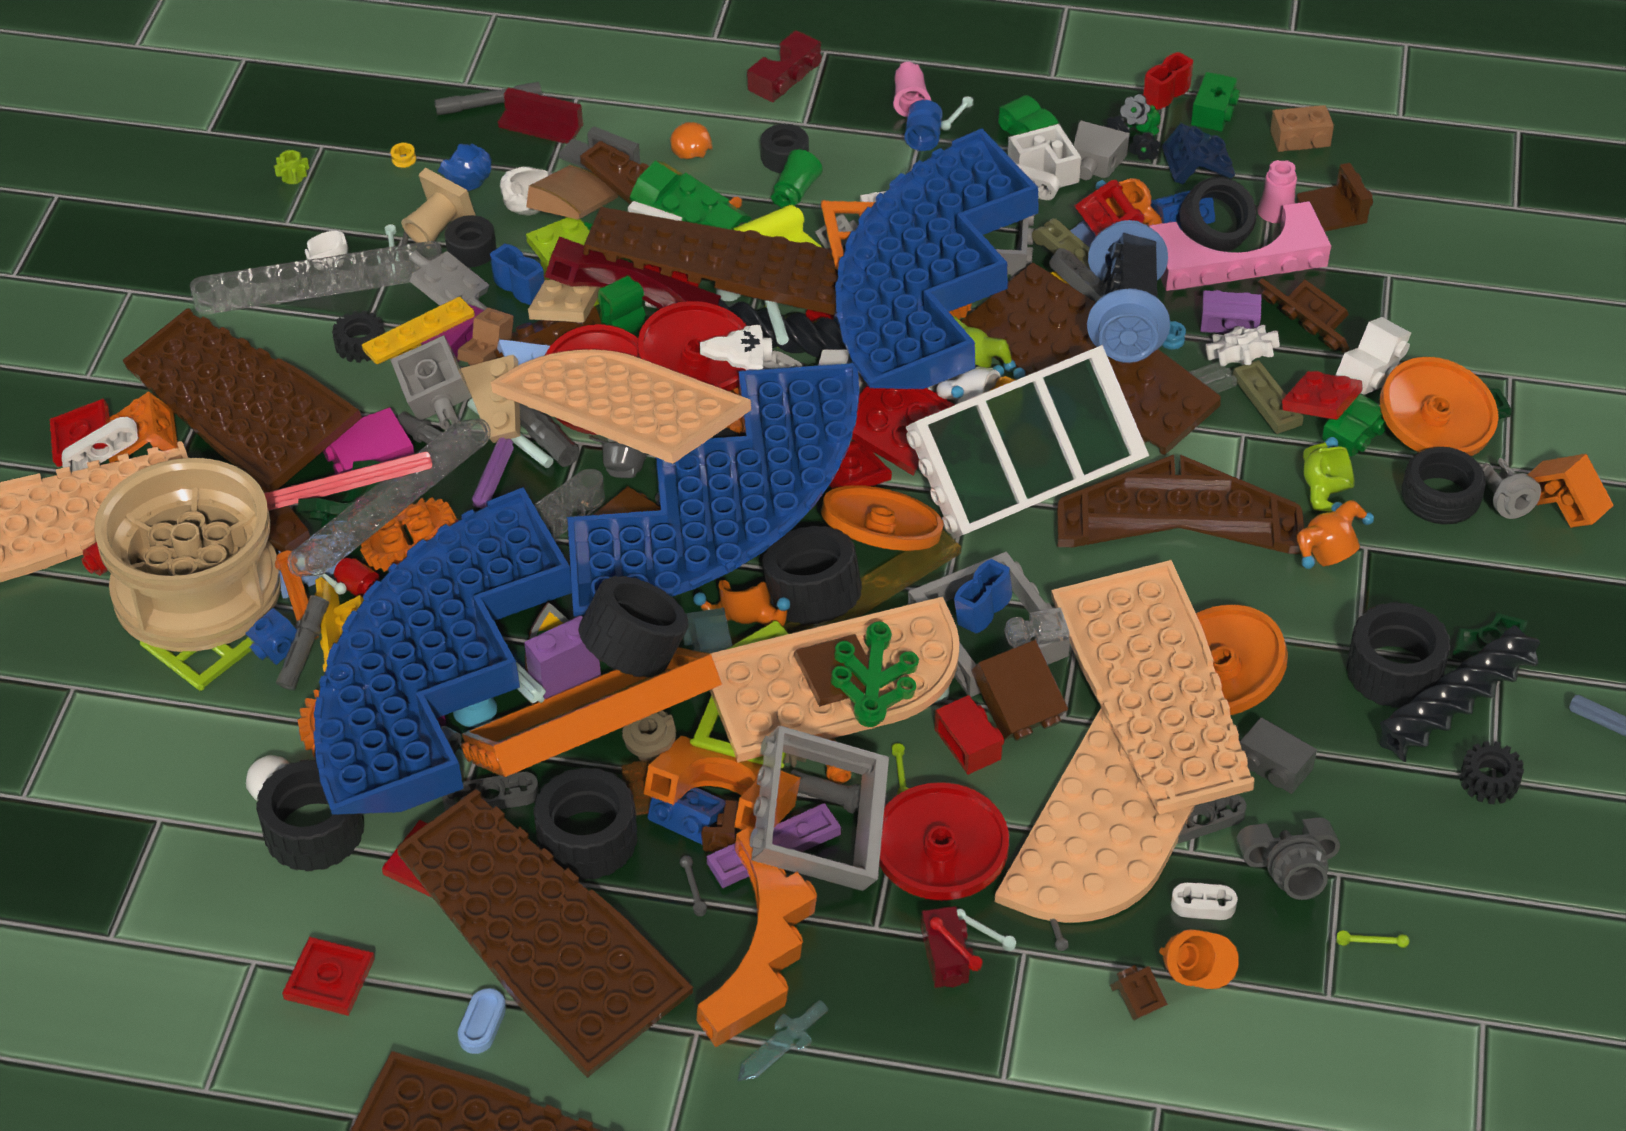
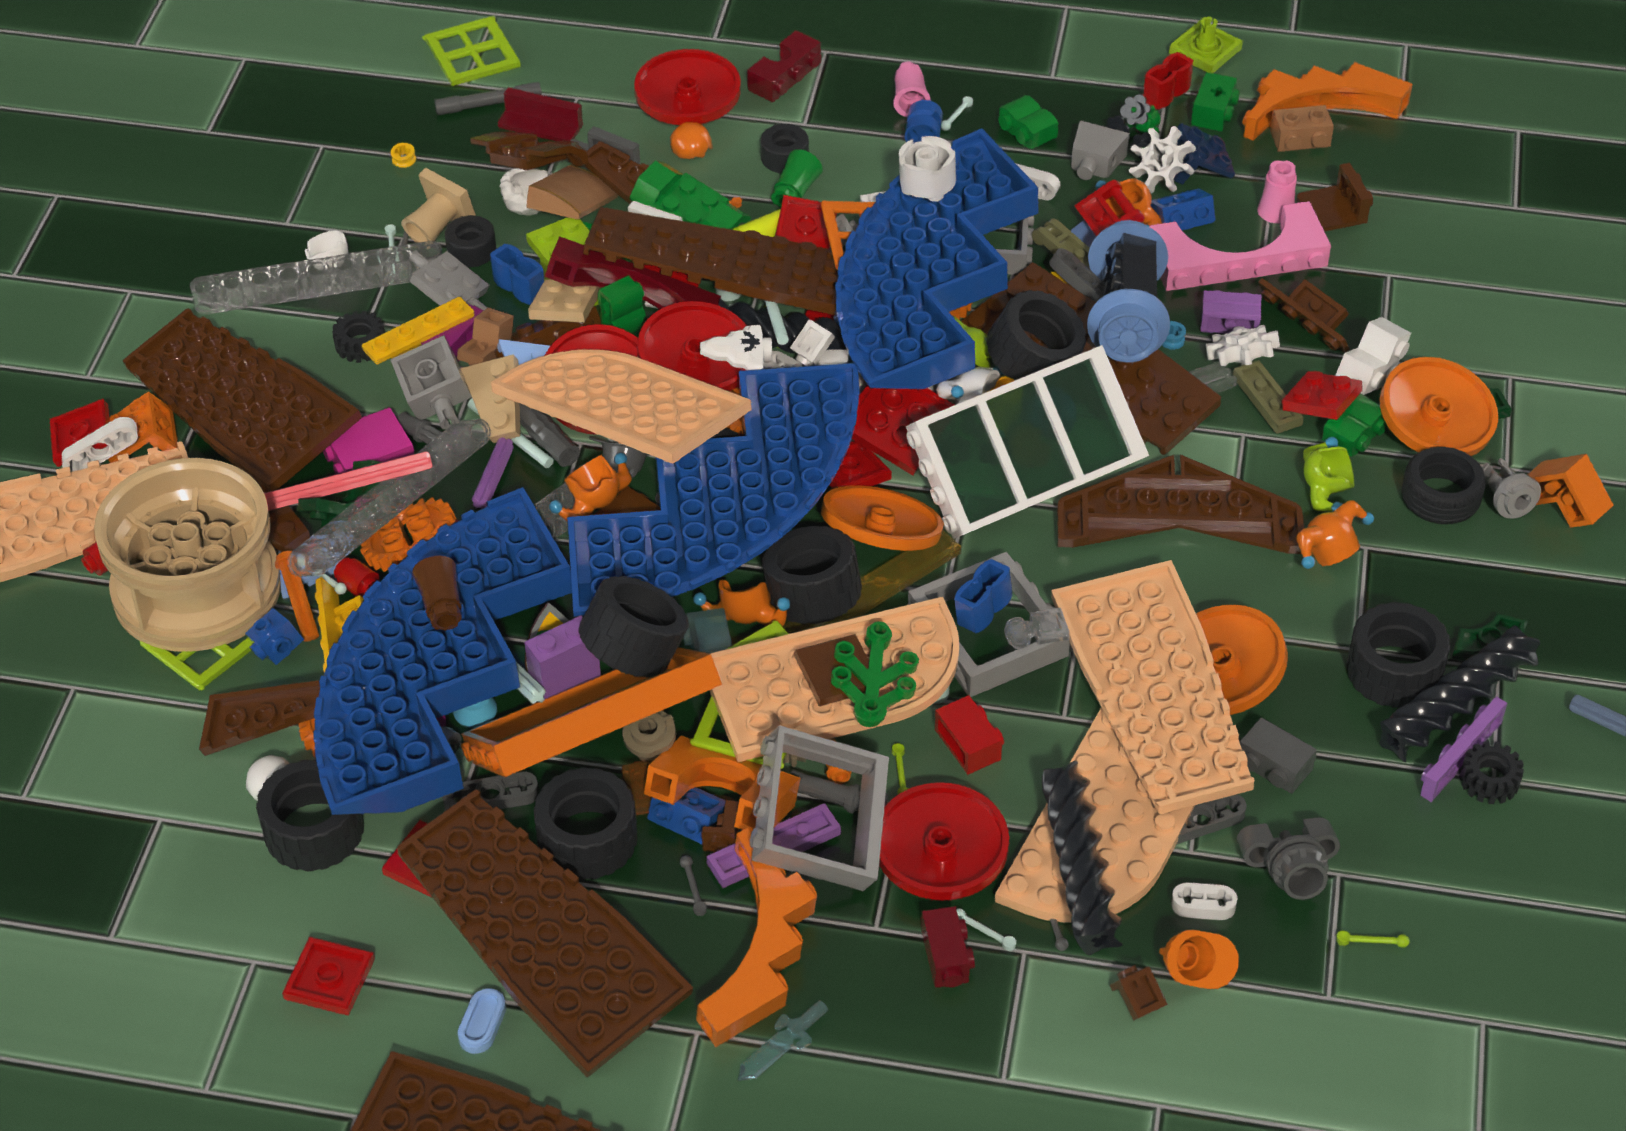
(255, 713): none -> reddish brown wing
(291, 167): lime gear -> none
(300, 648): dark grey pin -> none
(439, 591): none -> reddish brown plant
(467, 166): blue hair -> none
(498, 41): none -> lime window
(525, 152): none -> reddish brown piece
(594, 486): none -> orange piece
(687, 86): none -> red dish
(803, 221): none -> red plate
(811, 343): none -> white bracket
(927, 168): none -> white brick
(974, 962): red hinge -> none
(1020, 691): reddish brown brick -> none
(1045, 318): none -> black tyre
(1047, 151): white brick -> none
(1079, 863): none -> black piece
(1171, 160): none -> white gear
(1207, 45): none -> lime plate
(1235, 197): black tyre -> none
(1353, 89): none -> orange arch
(1451, 758): none -> medium lavender plate

